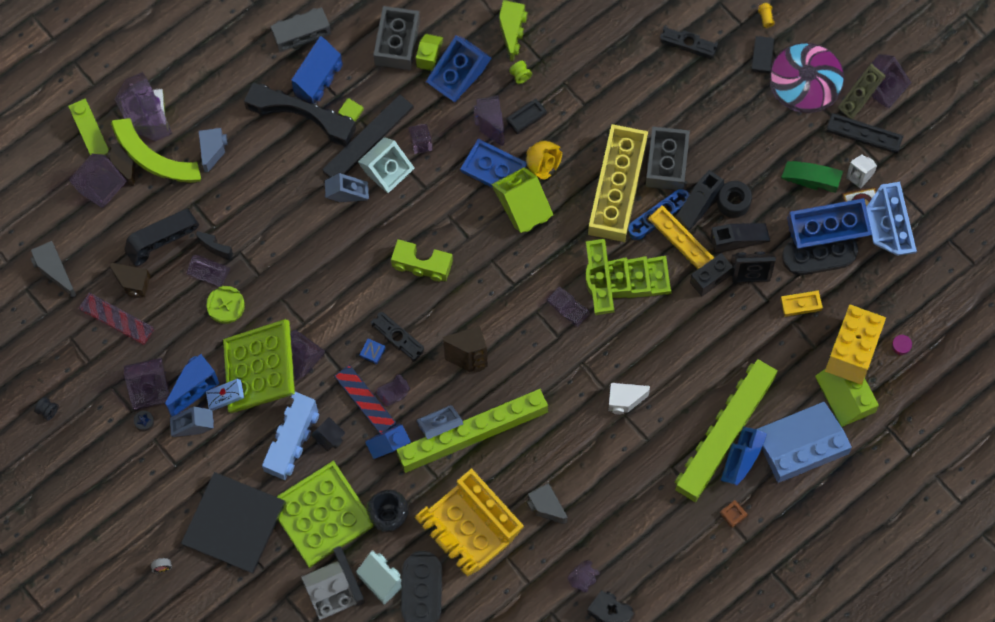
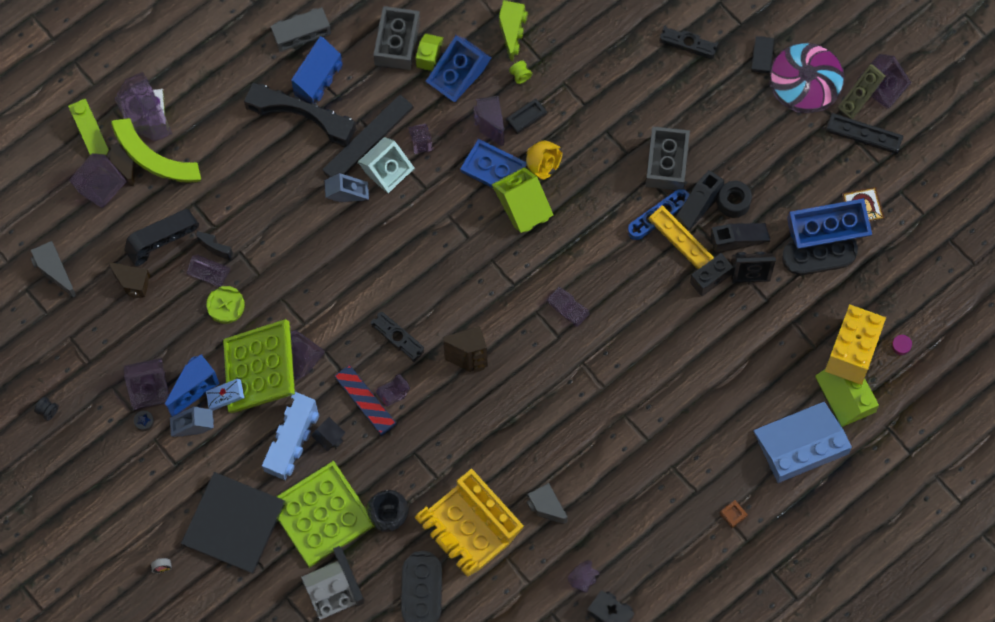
(116, 318): clear purple tile -> none
(212, 147): sand blue slope -> none
(351, 109): lime tile -> none
(372, 351): blue tile -> none
(379, 577): light aqua slope -> none
(387, 441): blue slope -> none
(435, 267): lime arch -> none
(439, 422): sand blue tile -> none
(473, 430): lime brick -> none
(618, 183): light yellow brick -> none
(623, 277): lime slope -> none
(626, 396): white slope -> none
(726, 430): lime brick -> none
(743, 455): blue slope -> none
(765, 11): yellow pin -> none
(801, 303): yellow plate -> none
(812, 175): green slope -> none
(861, 170): white slope -> none
(890, 220): light blue wedge -> none

